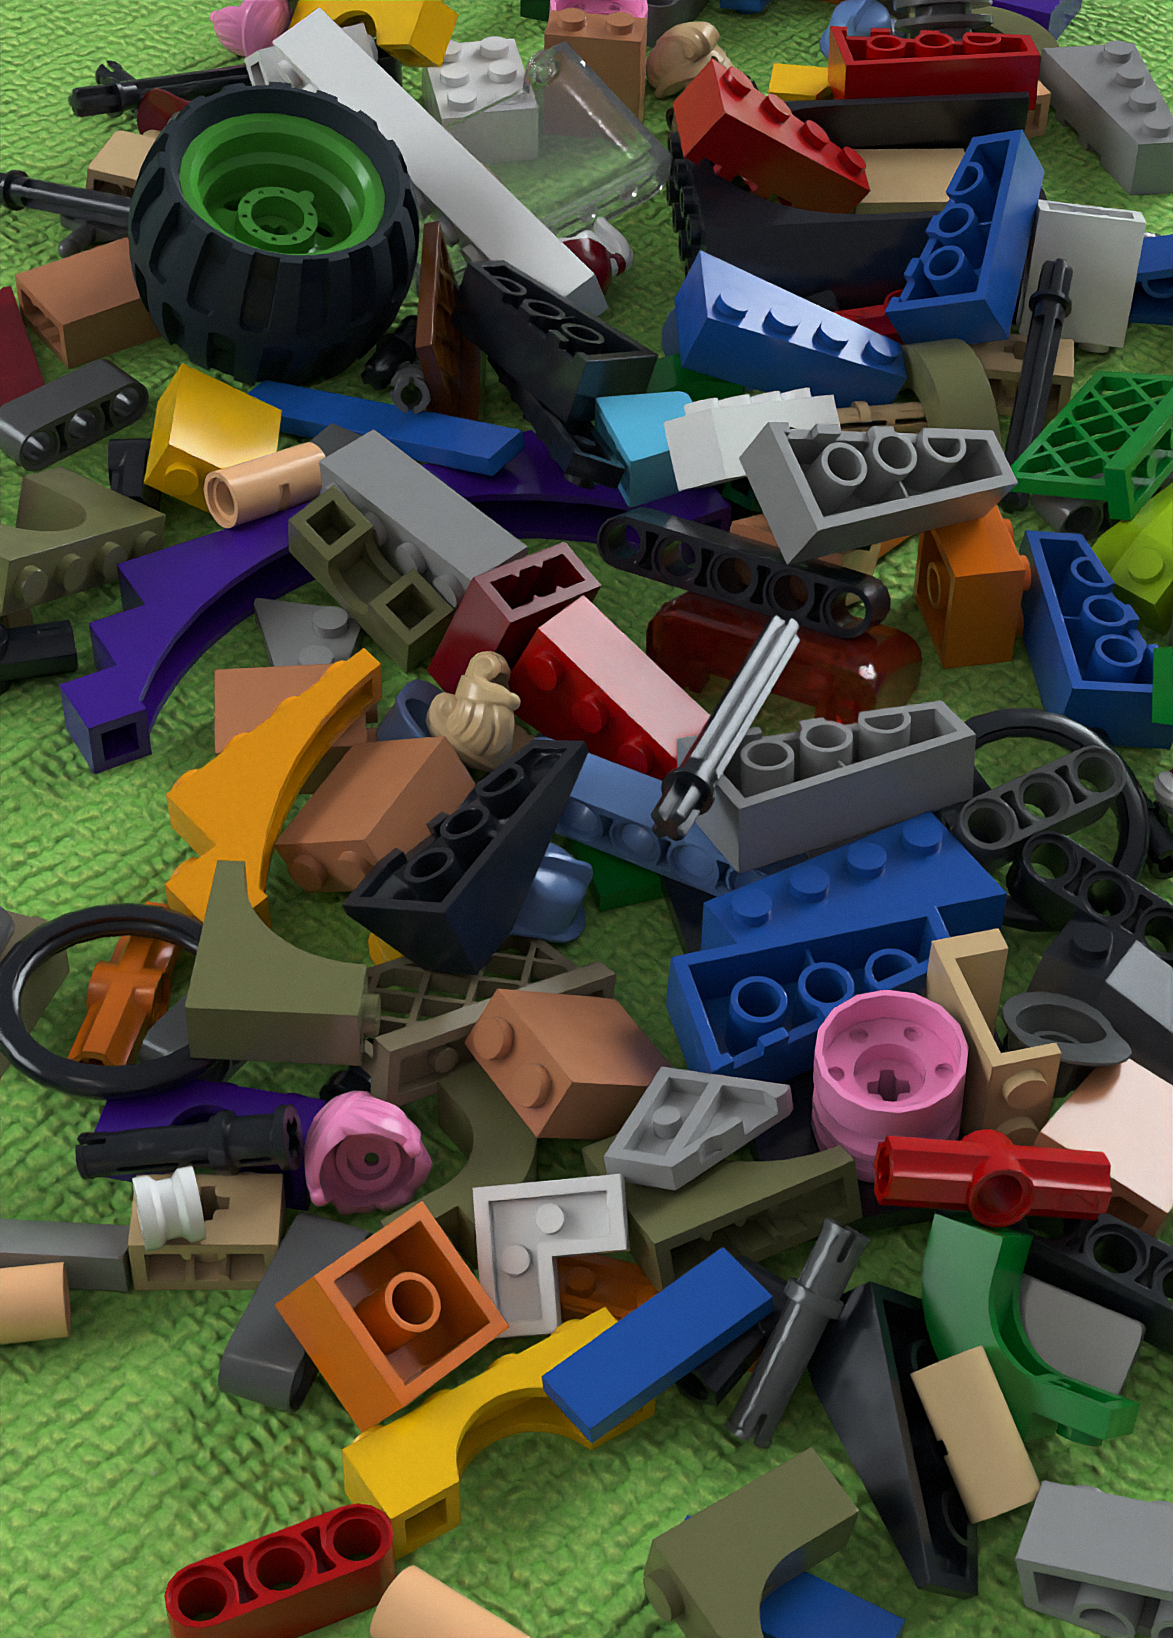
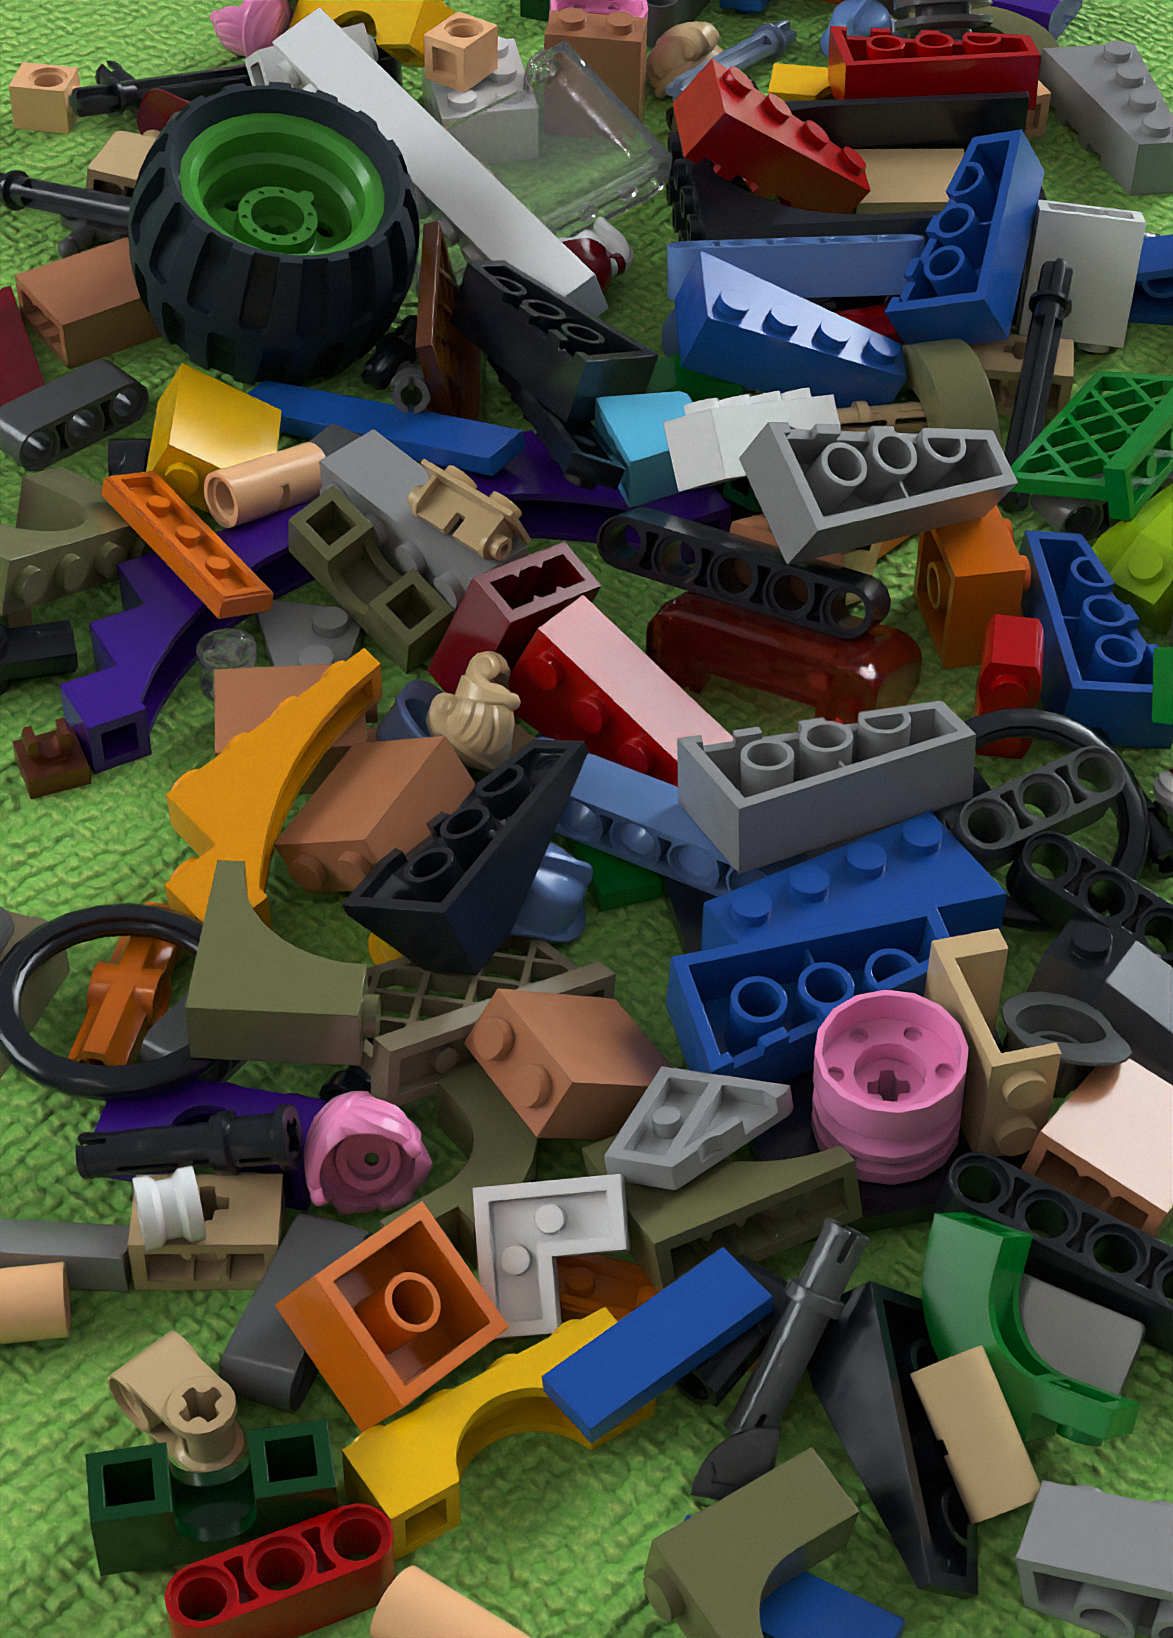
(41, 97): none -> light nougat brick
(51, 760): none -> copper tile
(161, 1516): none -> dark green arch
(180, 1403): none -> tan piece
(187, 544): none -> orange tile
(223, 650): none -> clear wheel
(461, 51): none -> light nougat brick
(487, 520): none -> tan hinge
(690, 787): axle -> none
(737, 1462): none -> black tile
(765, 44): none -> sand blue axle
(808, 264): none -> medium blue beam
(957, 1176): red piece -> none
(1009, 675): none -> red brick

